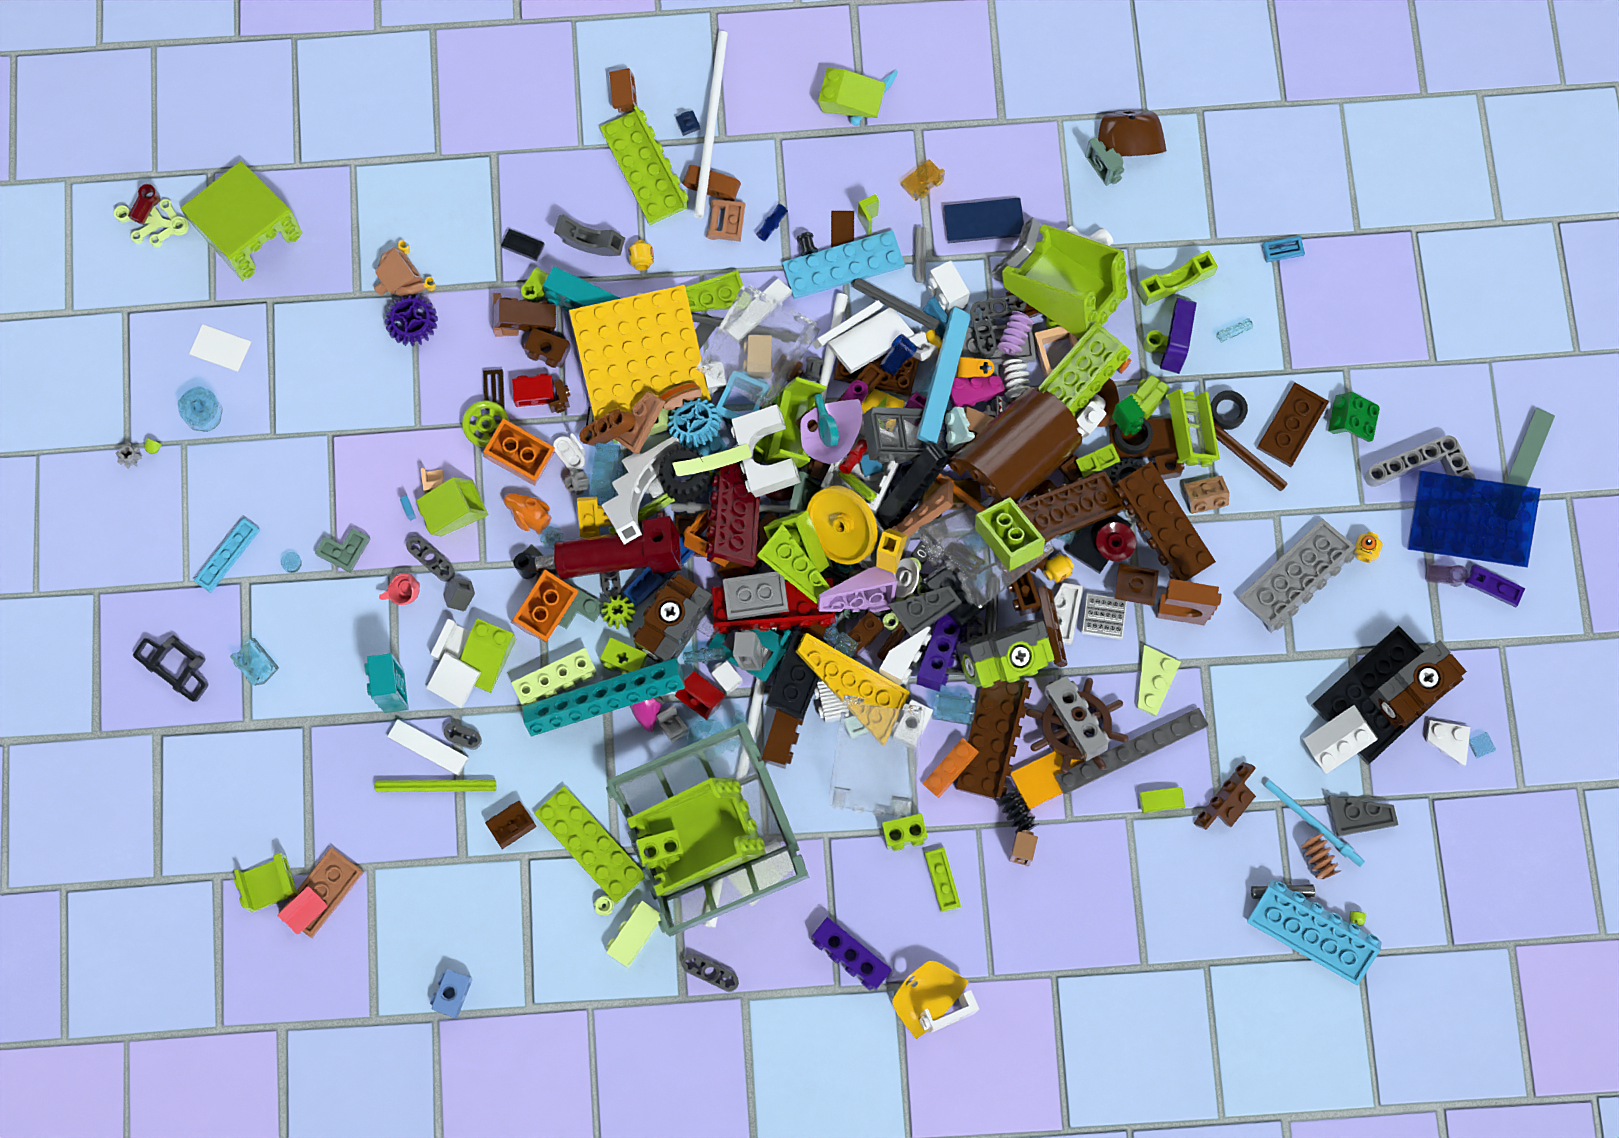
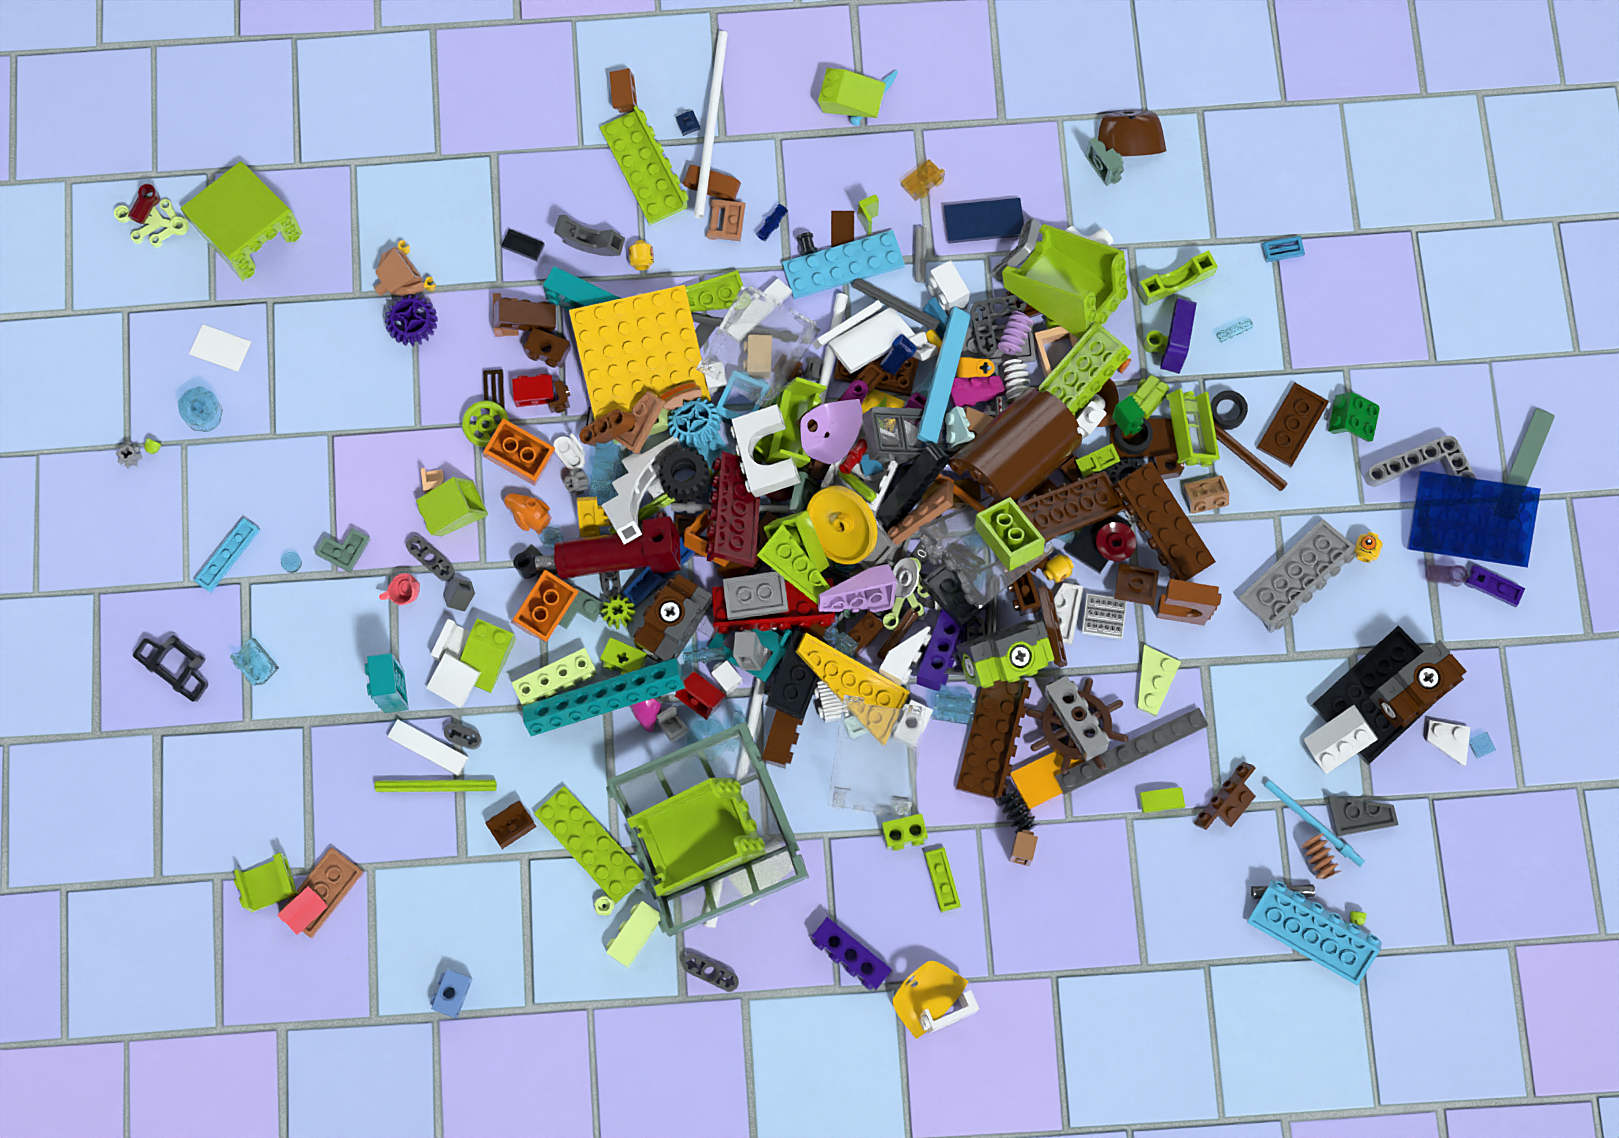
(408, 508): dark azure tile -> none
(534, 286): lime piece -> none
(657, 843): lime brick -> none
(712, 461): yellowish green sticker -> none
(827, 425): teal piece -> none
(890, 550): yellow slope -> none
(926, 609): dark grey wing -> none
(950, 768): orange plate -> none

